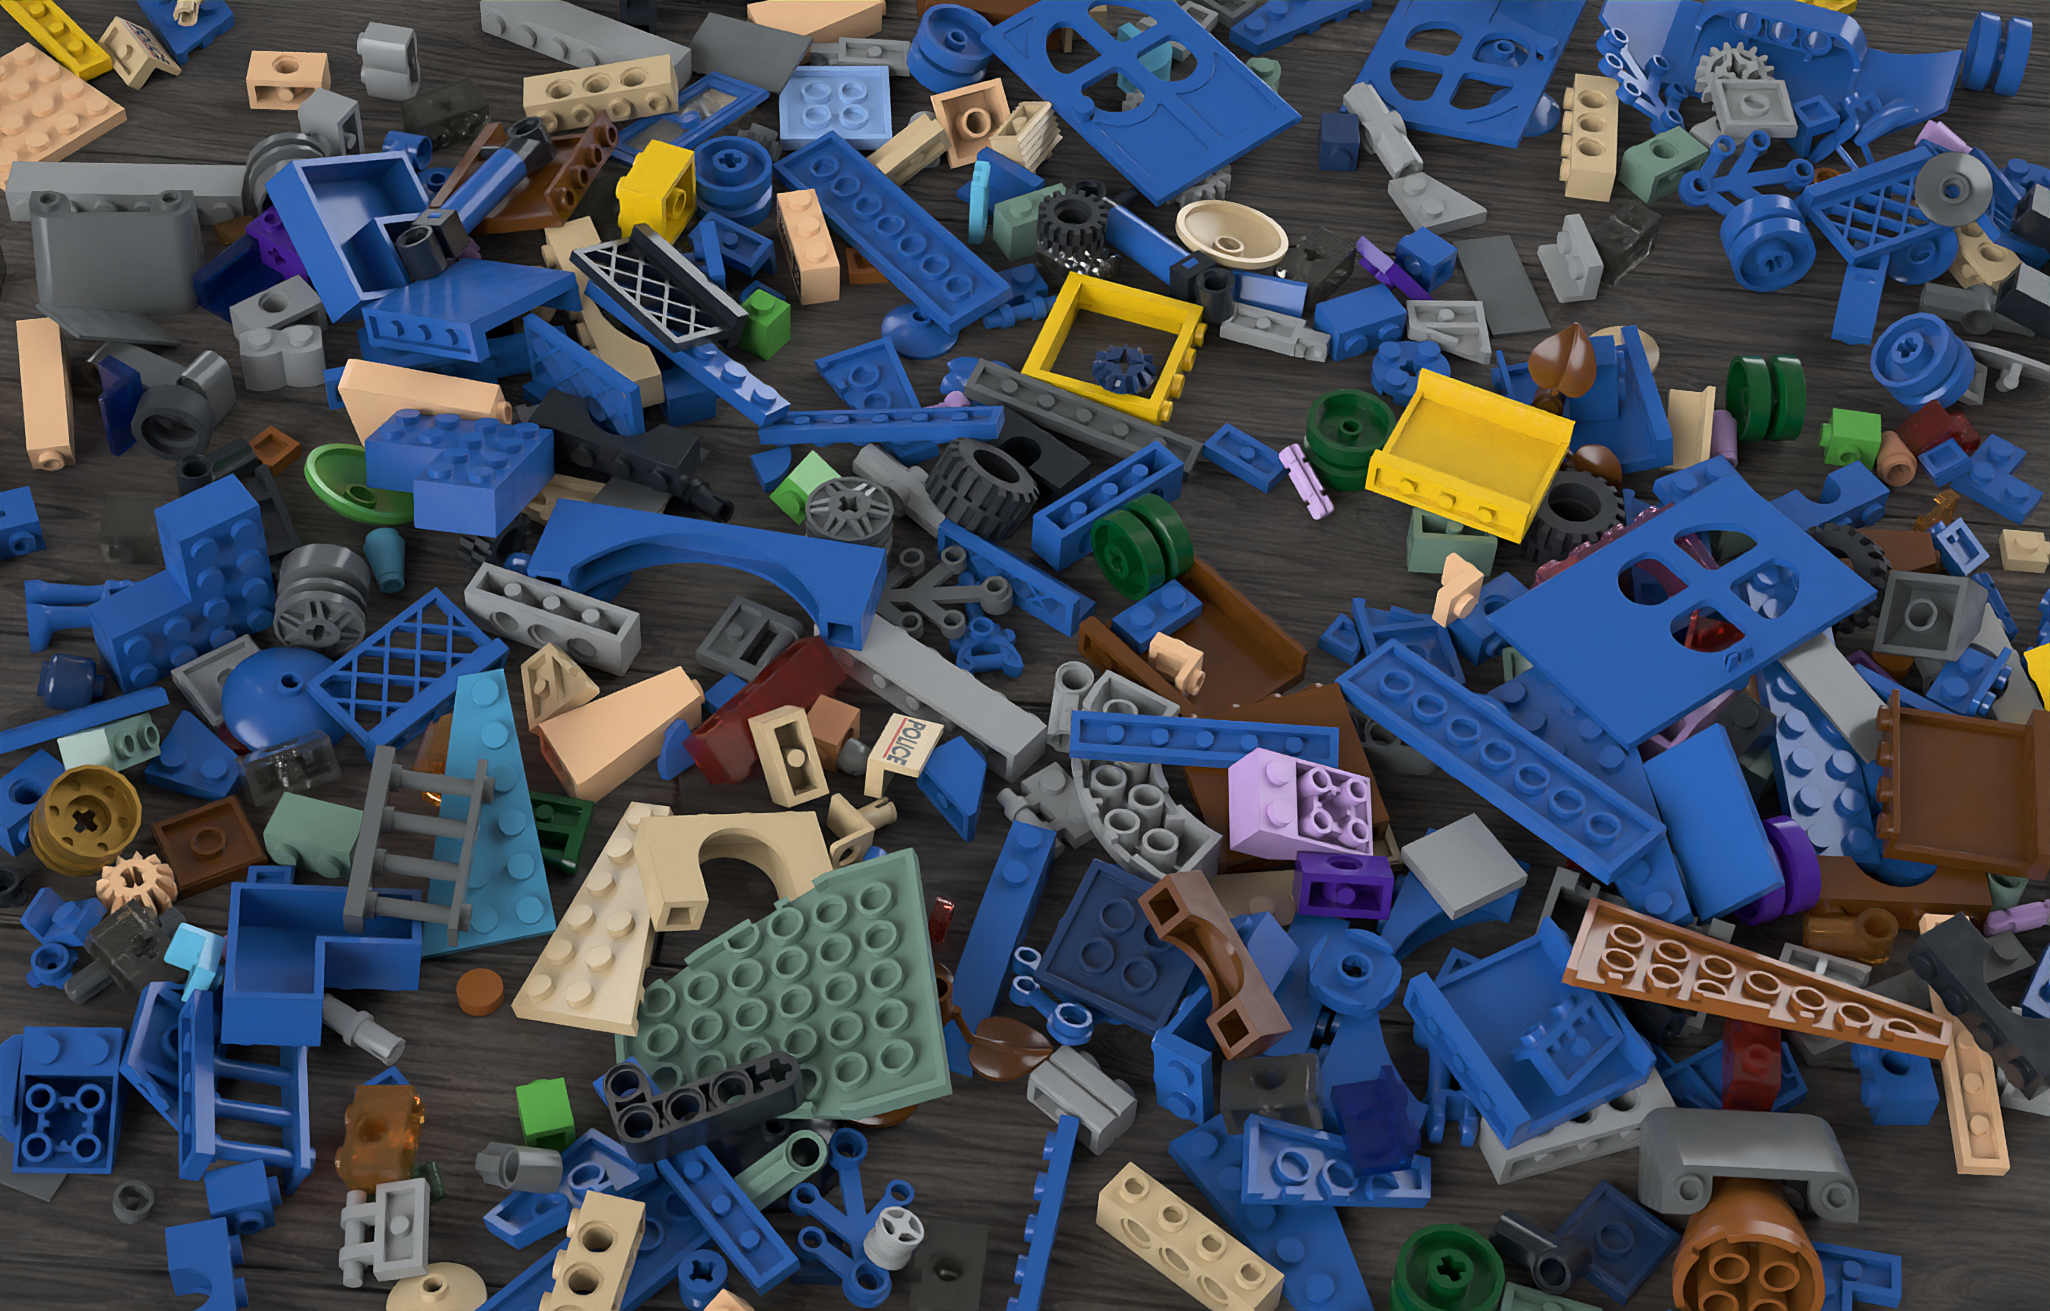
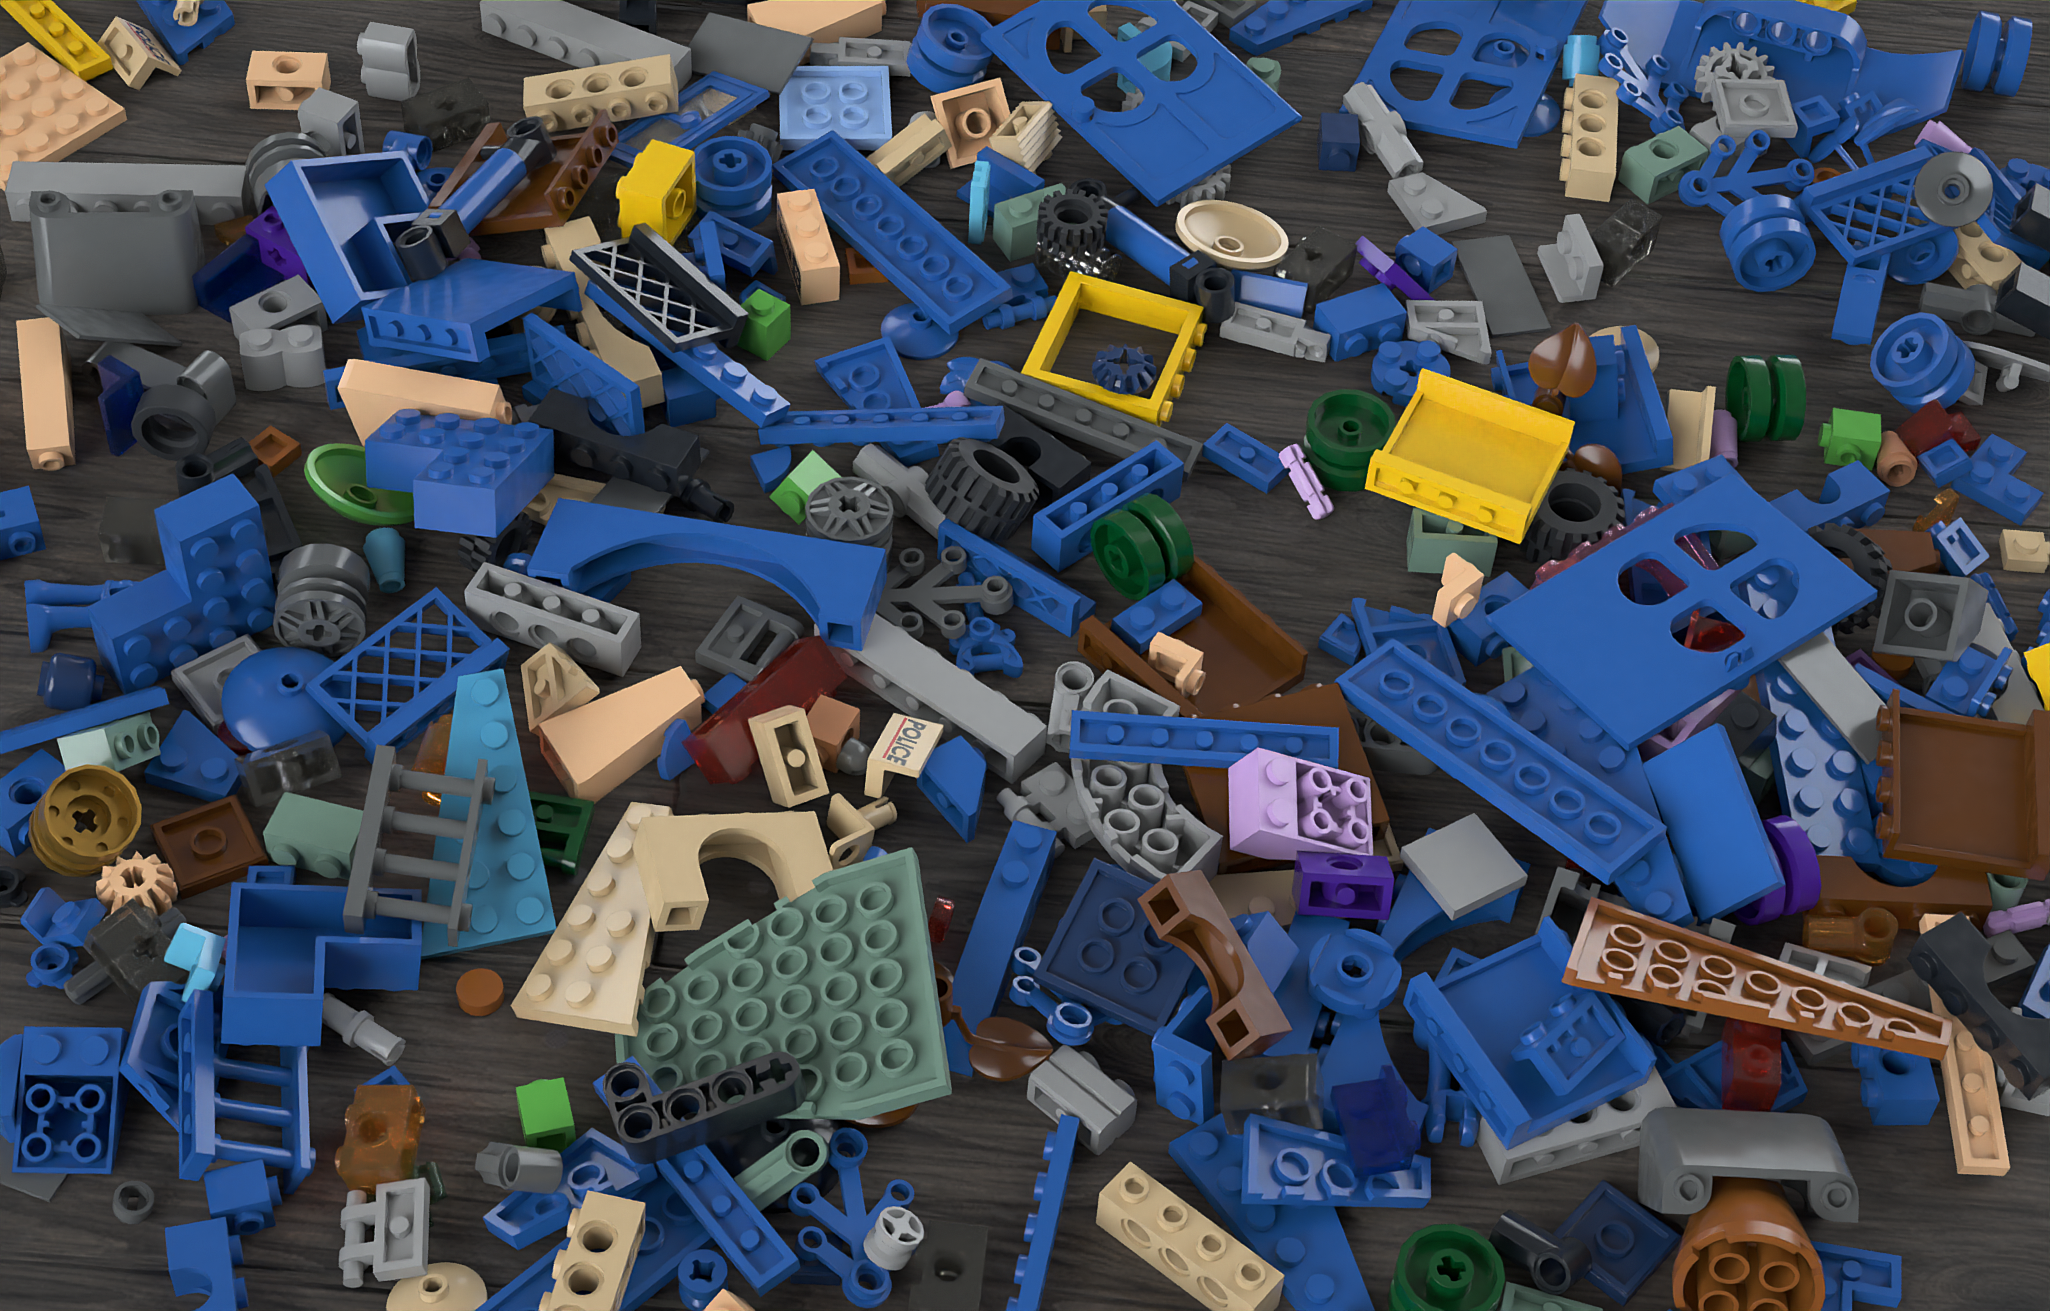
(1580, 57): none -> dark azure brick

